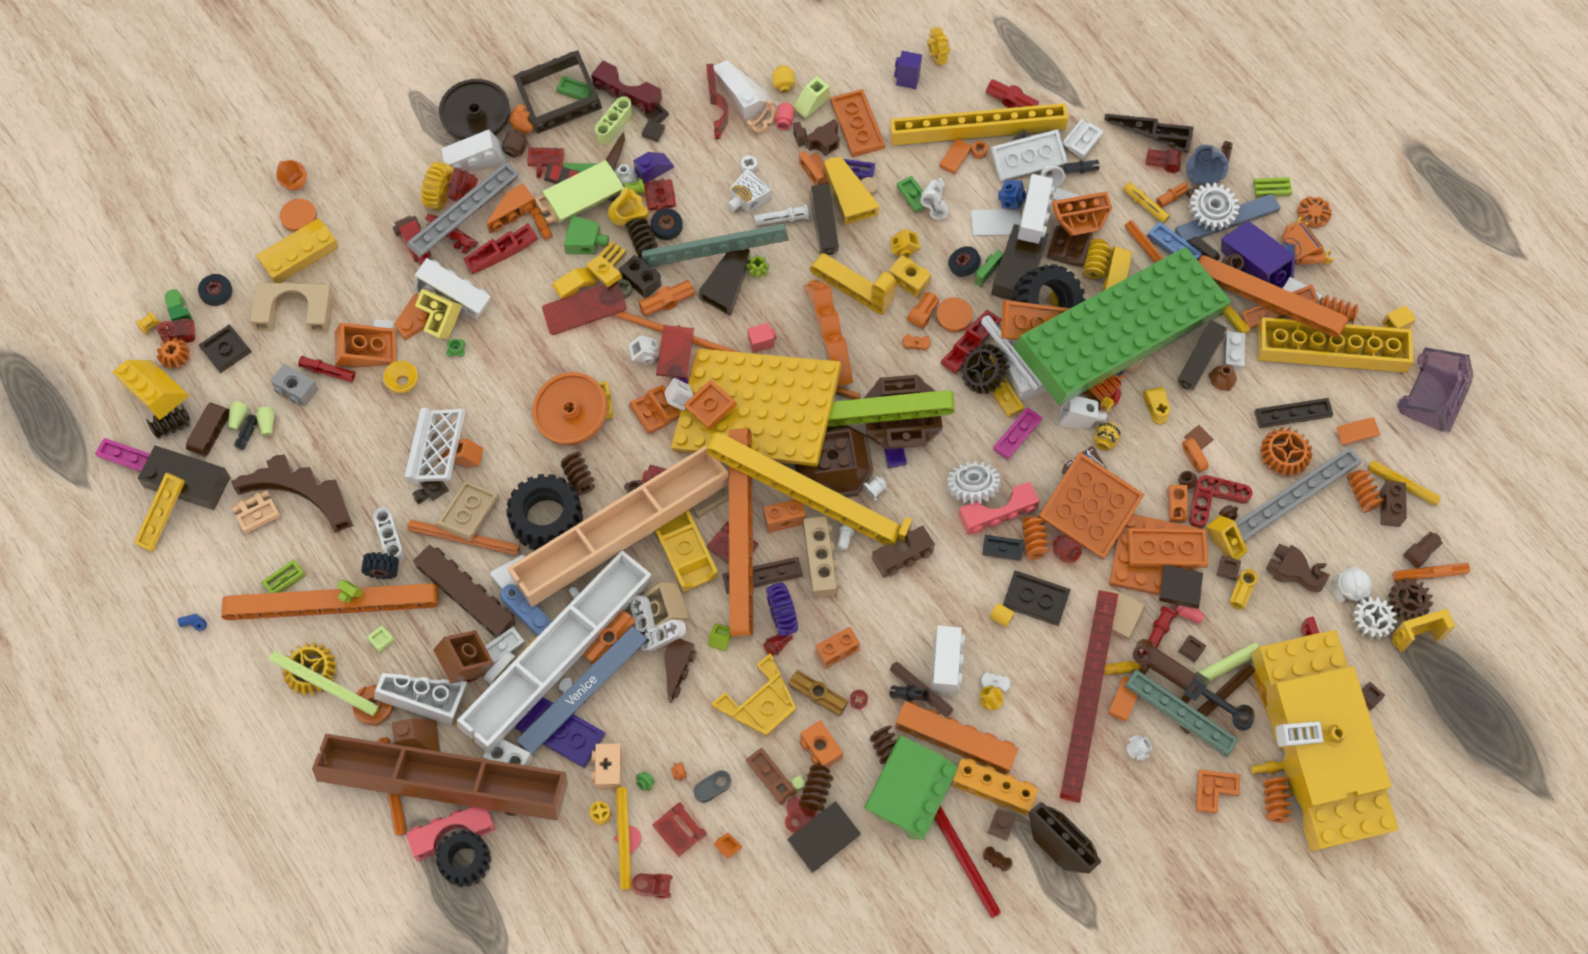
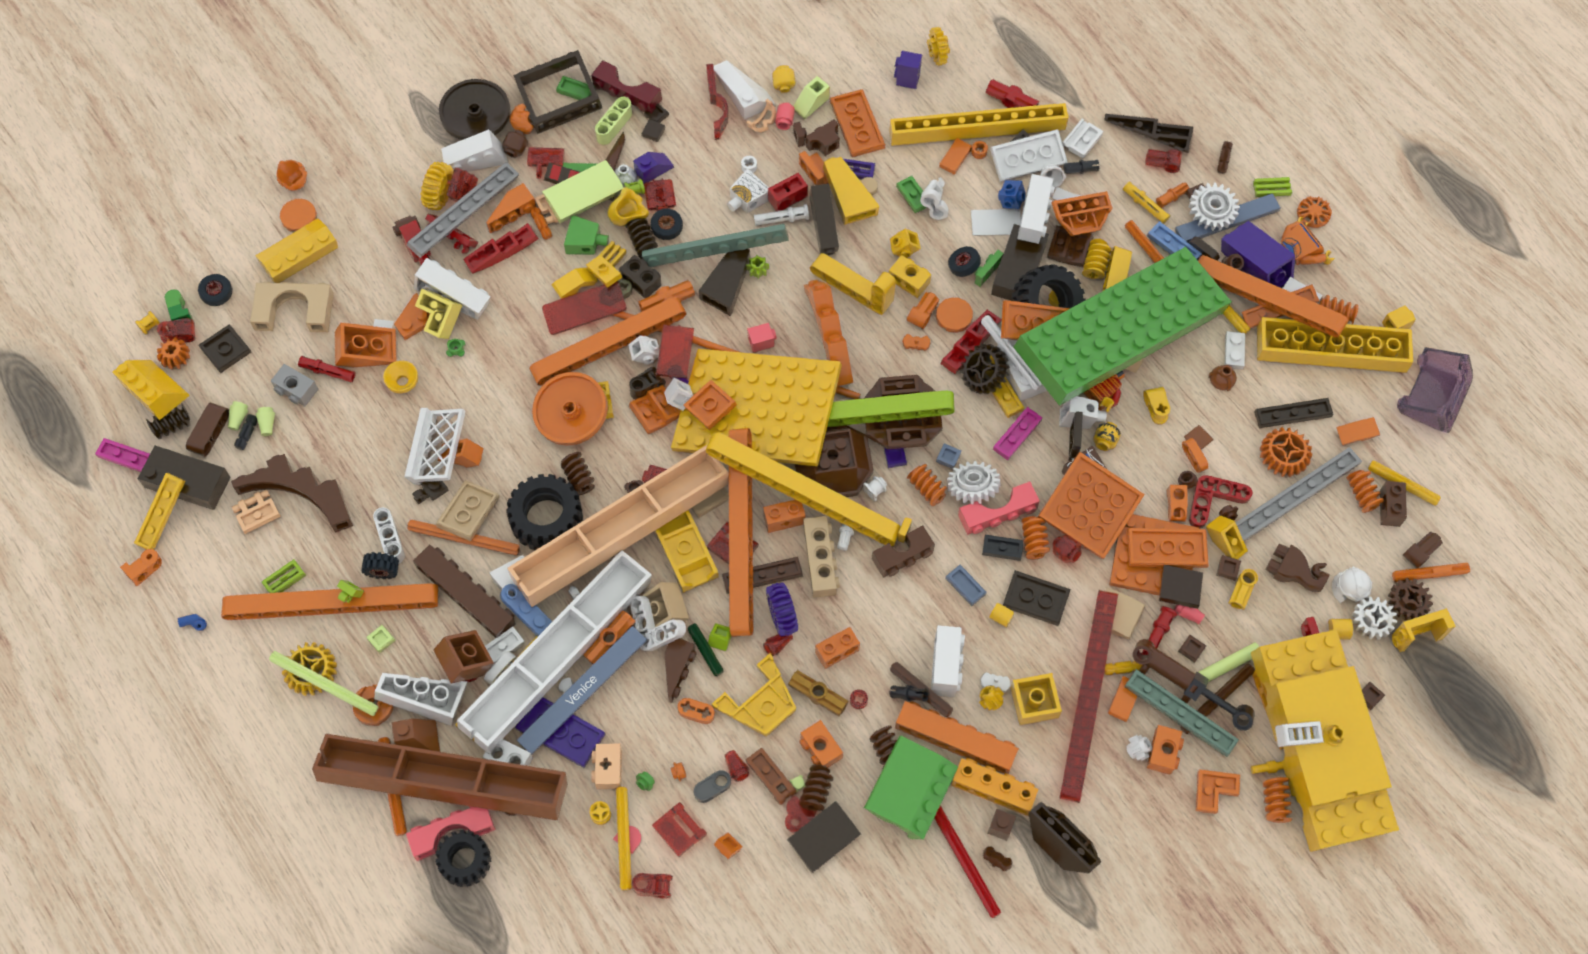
(143, 566): none -> orange leg
(608, 340): none -> orange beam
(645, 380): none -> dark brown piece
(695, 715): none -> orange beam
(705, 650): none -> dark green axle
(737, 768): none -> clear red cone
(787, 192): none -> red brick
(927, 484): none -> orange piece
(948, 456): none -> sand blue plate
(965, 585): none -> sand blue tile
(1035, 699): none -> yellow brick
(1075, 435): none -> dark brown tile
(1158, 759): none -> orange brick
(1202, 355): dark brown slope -> none
(1207, 165): sand blue hair -> none
(1343, 626): none -> yellow brick

